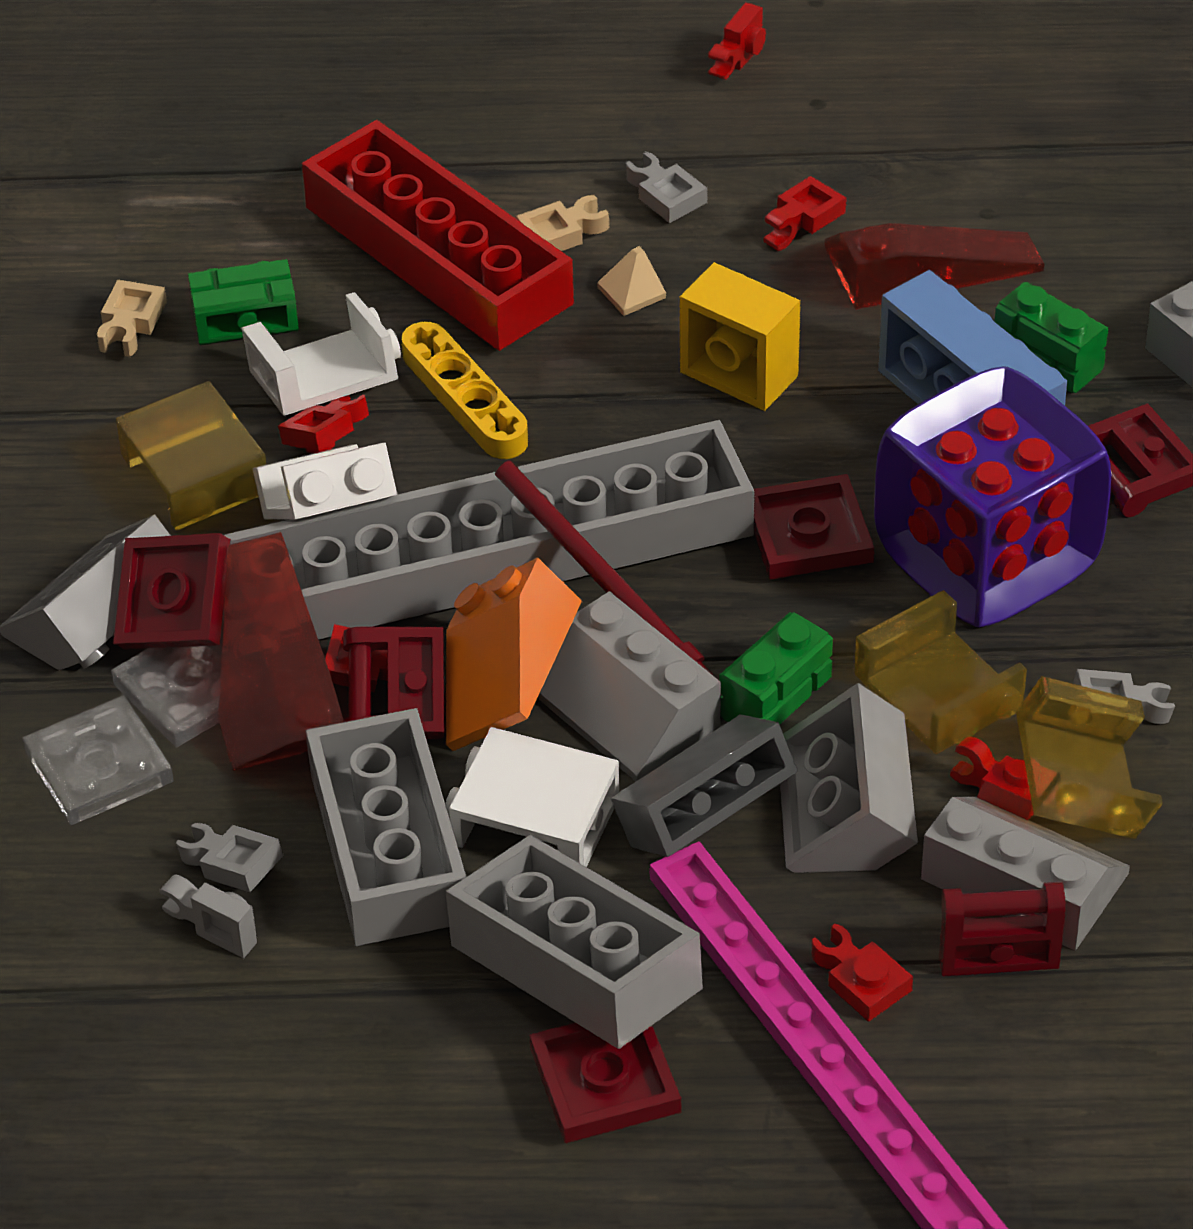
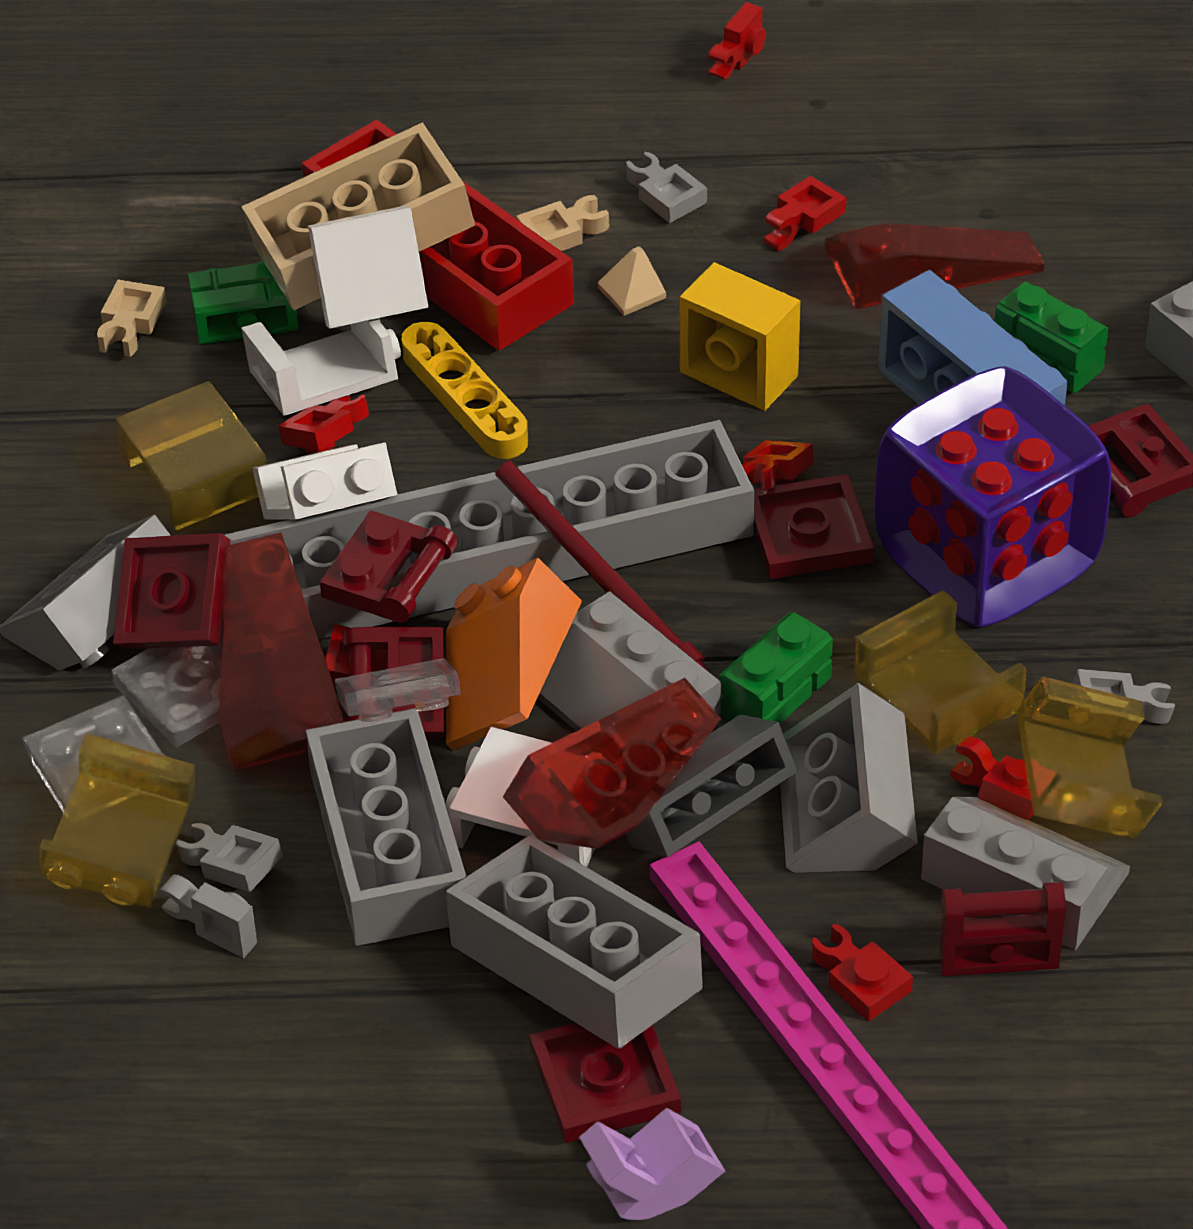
(119, 822): none -> clear yellow panel
(368, 266): none -> white tile
(374, 559): none -> dark red plate
(377, 692): none -> clear plate
(381, 177): none -> tan brick
(611, 771): none -> clear red wedge
(653, 1169): none -> lavender brick
(777, 462): none -> red plate

